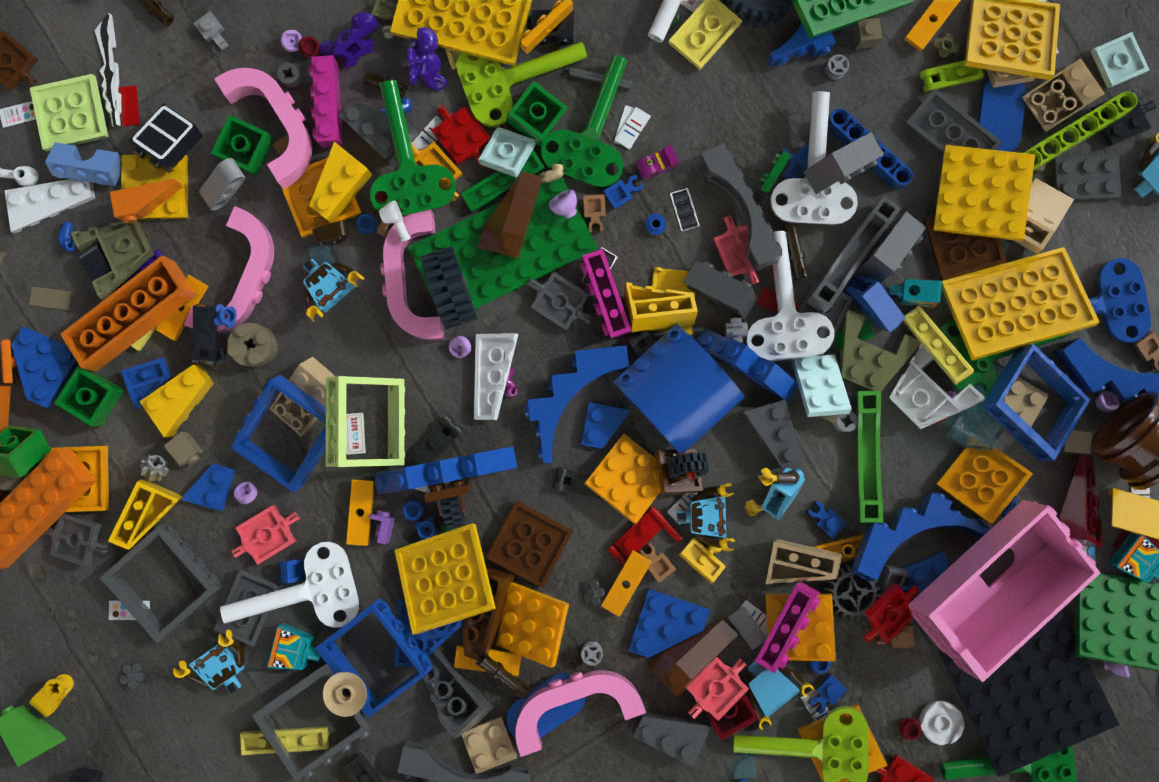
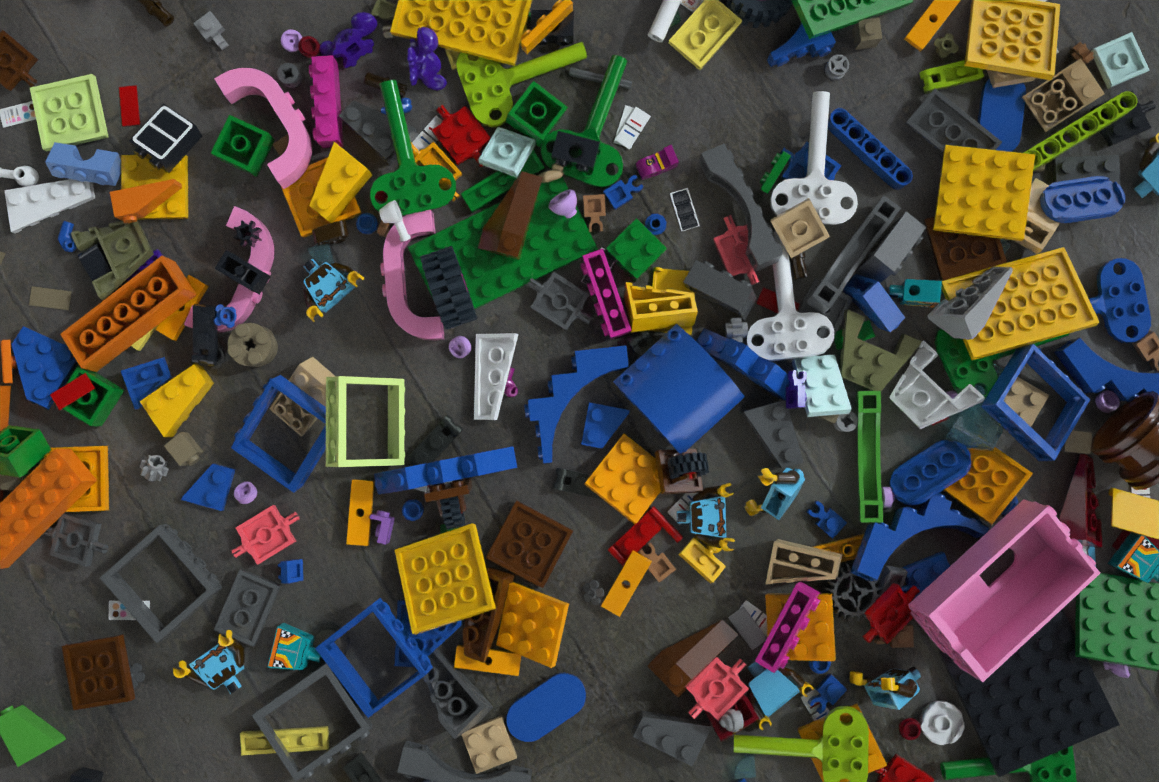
(52, 694): yellow piece -> none
(72, 391): none -> red sticker
(98, 672): none -> reddish brown plate
(110, 71): white sword -> none
(142, 512): yellow wedge -> none
(222, 184): light grey beam -> none
(242, 272): none -> black brick
(243, 228): none -> black gear
(327, 586): white piece -> none
(338, 701): tan dish -> none
(355, 433): white sticker -> none
(420, 527): blue plate -> none
(497, 671): dark brown pin -> none
(566, 142): none -> black brick
(568, 690): bright pink arch -> none
(594, 656): light grey wheel -> none
(635, 250): none -> green brick
(665, 622): blue plate -> none
(732, 720): none -> light grey plate
(796, 392): none -> dark purple plate
(800, 228): none -> tan plate
(843, 163): dark grey wedge -> none
(887, 497): none -> lavender tile
(890, 689): none -> torso
(930, 472): none -> blue tile
(937, 345): light yellow tile -> none
(971, 308): none -> light grey wedge
(1081, 51): none -> medium nougat plate
(1082, 199): none -> blue tile

